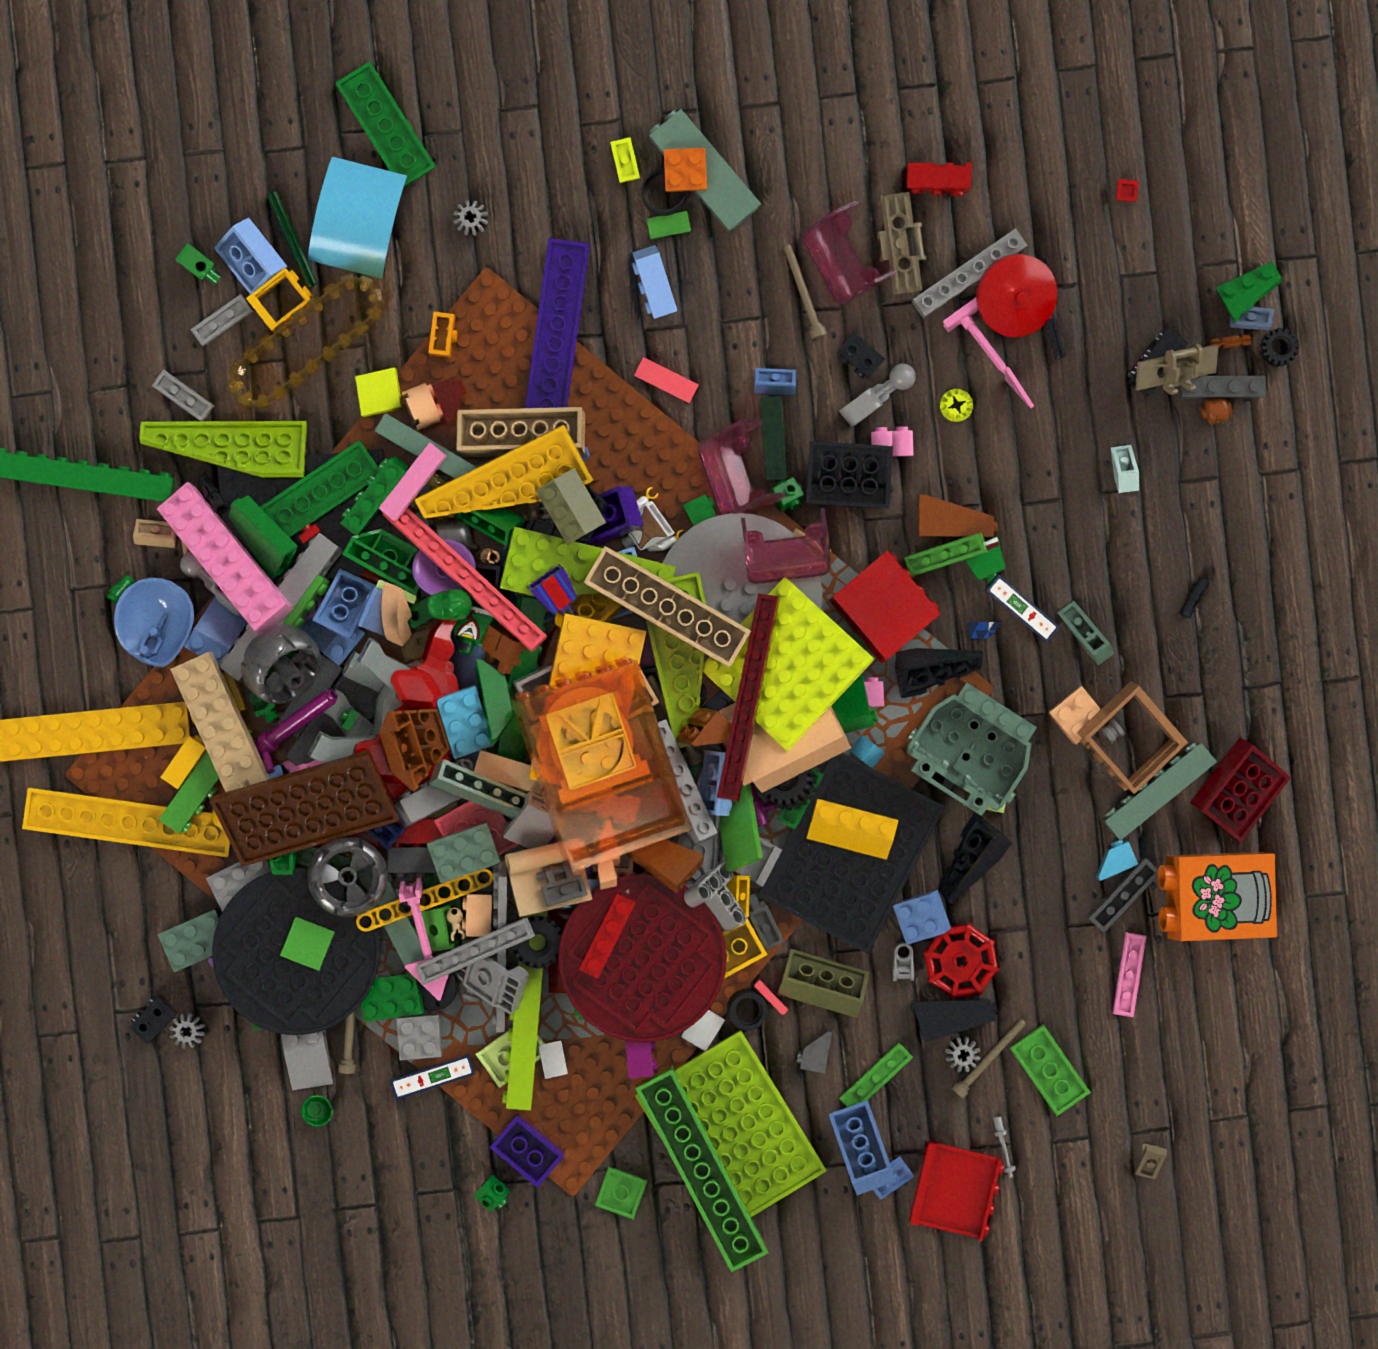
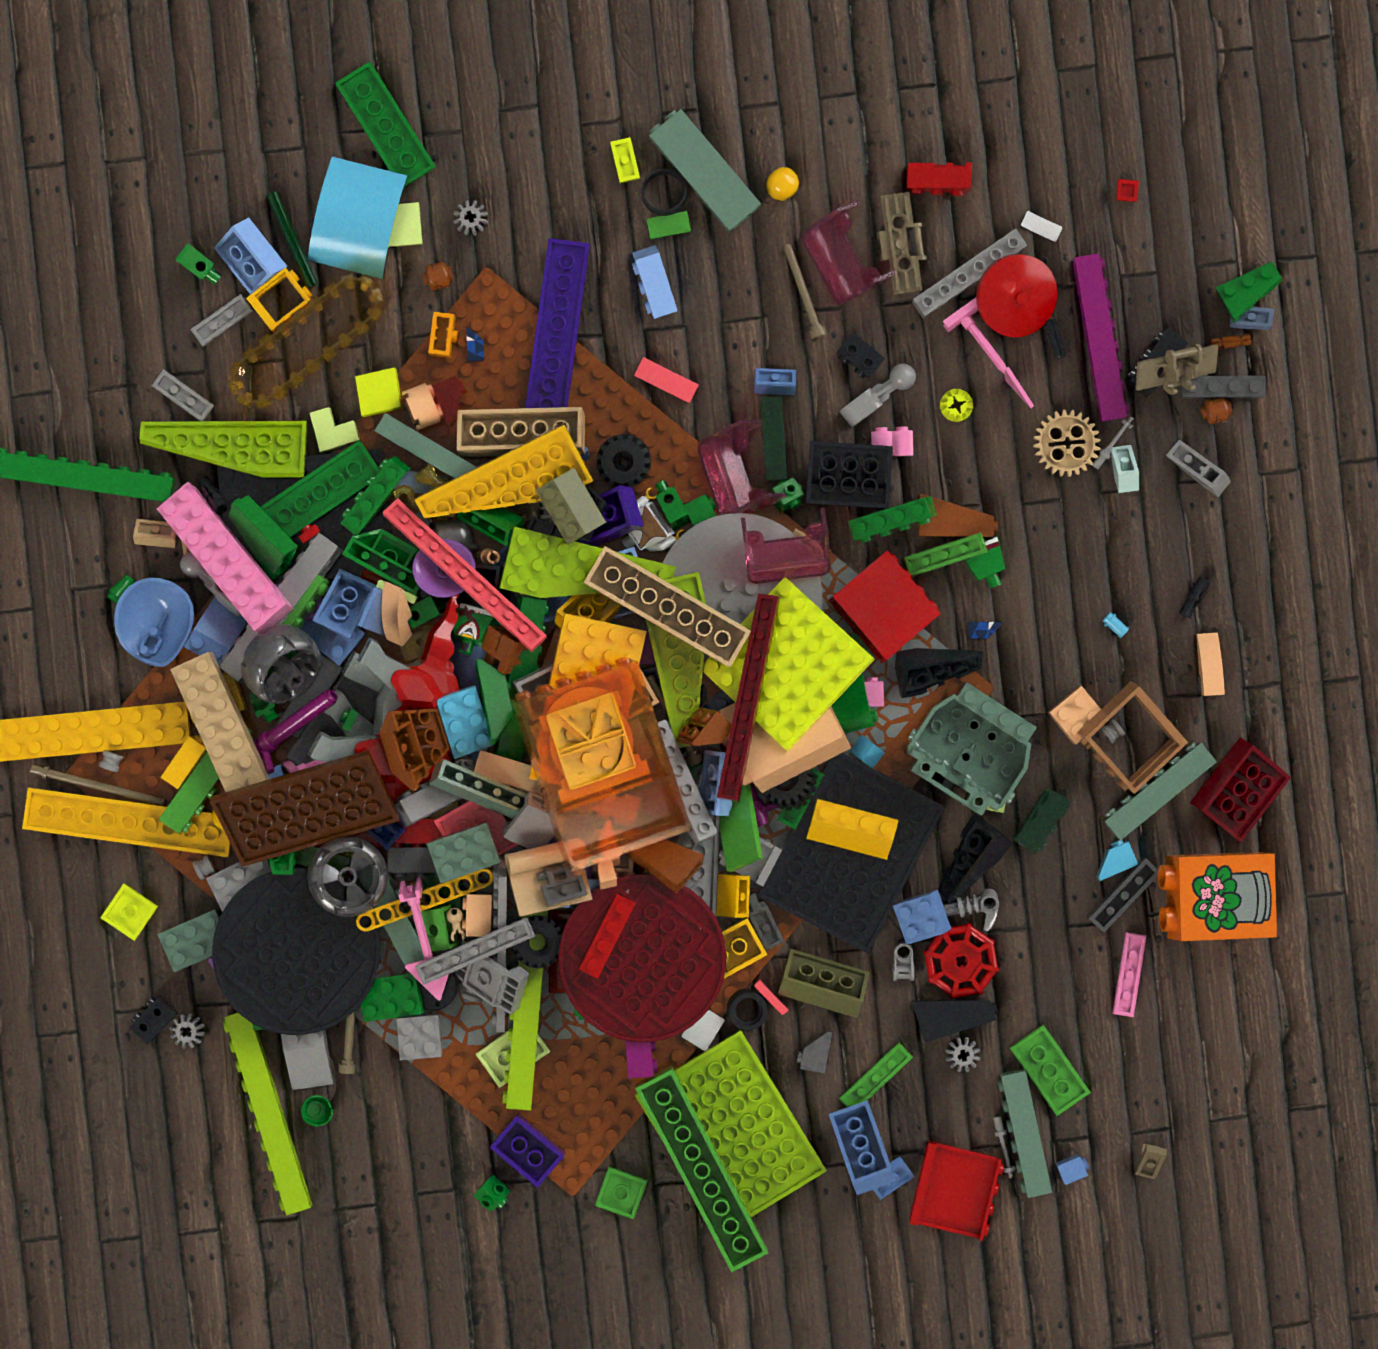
(47, 772): none -> dark tan bar
(111, 761): none -> light grey wheel
(129, 912): none -> neon yellow tile
(204, 867): none -> light grey wheel
(269, 1114): none -> lime brick
(307, 943): bright green tile -> none
(331, 436): none -> yellowish green tile
(406, 226): none -> yellowish green tile
(412, 482): bright pink tile -> none
(432, 1076): tile -> none
(438, 276): none -> dark orange head
(450, 605): green piece -> none
(475, 346): none -> dark blue sticker
(553, 1059): white sticker -> none
(554, 591): torso -> none
(609, 458): none -> black wheel
(675, 511): none -> green torso
(685, 169): orange plate -> none
(713, 892): light grey beam -> none
(782, 183): none -> yellow hair
(892, 518): none -> green brick
(963, 1086): dark tan piece -> none
(977, 904): none -> light grey piece
(1021, 608): tile -> none
(1025, 1132): none -> sand green brick
(1041, 226): none -> white sticker
(1042, 820): none -> clear green wedge
(1064, 424): none -> tan gear
(1072, 1168): none -> medium blue brick
(1086, 633): sand green slope -> none
(1099, 337): none -> magenta brick
(1105, 453): none -> light grey piece
(1115, 624): none -> medium azure pin
(1199, 468): none -> light grey slope
(1210, 664): none -> light nougat slope
(1292, 347): black tyre -> none

